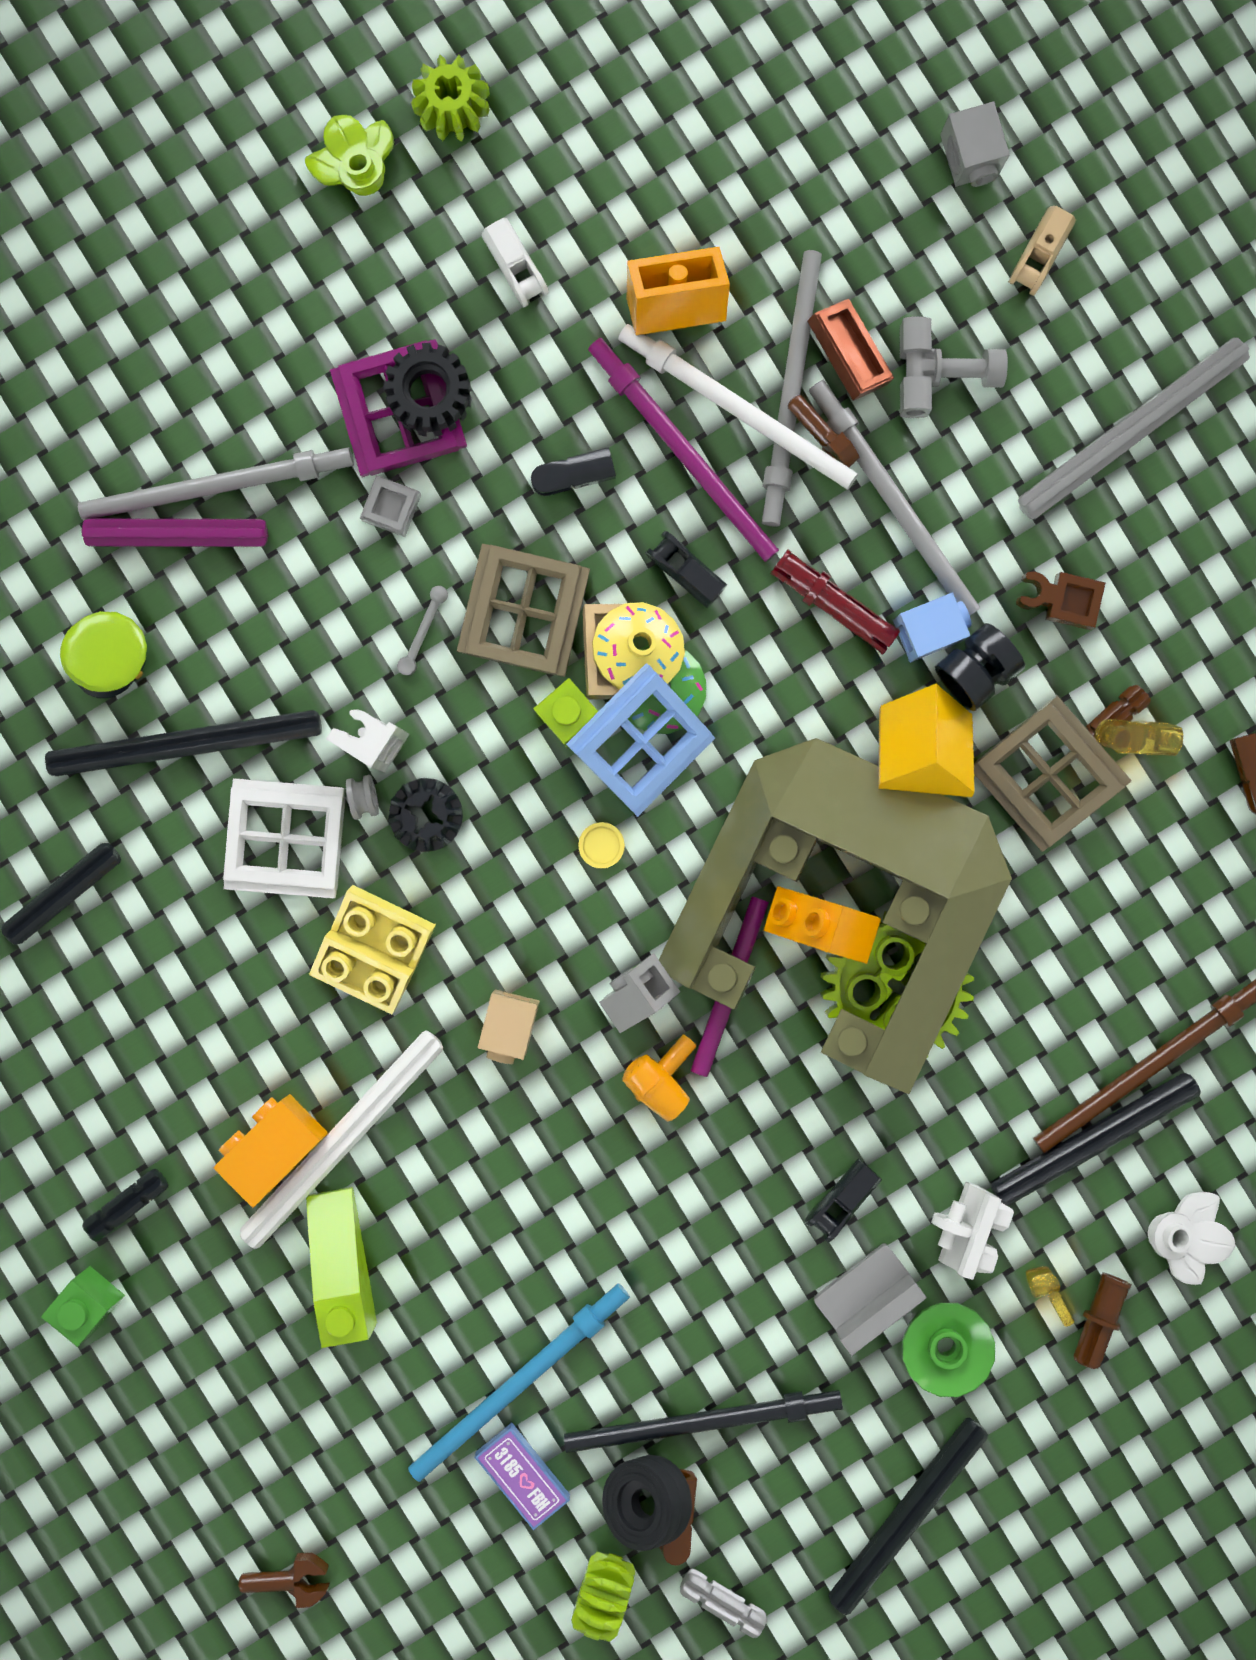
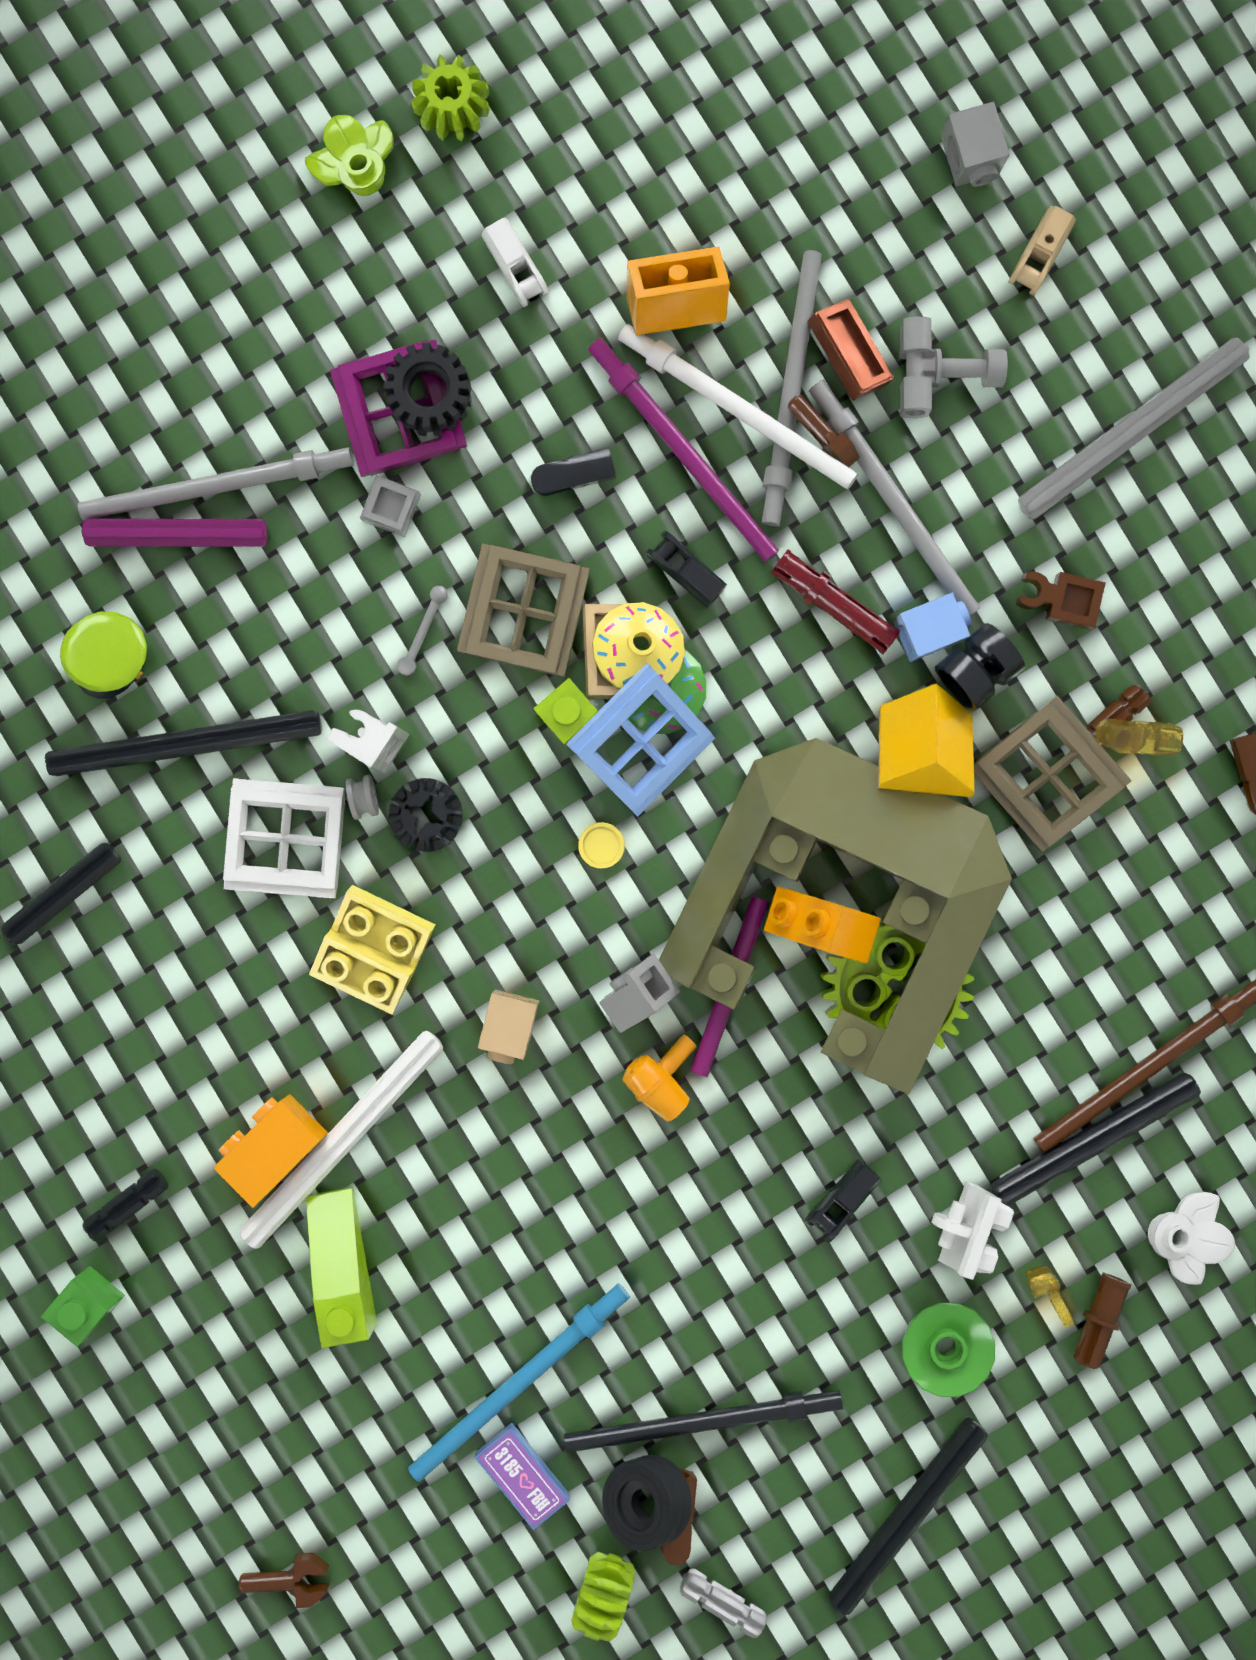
(869, 1298): light grey panel -> none

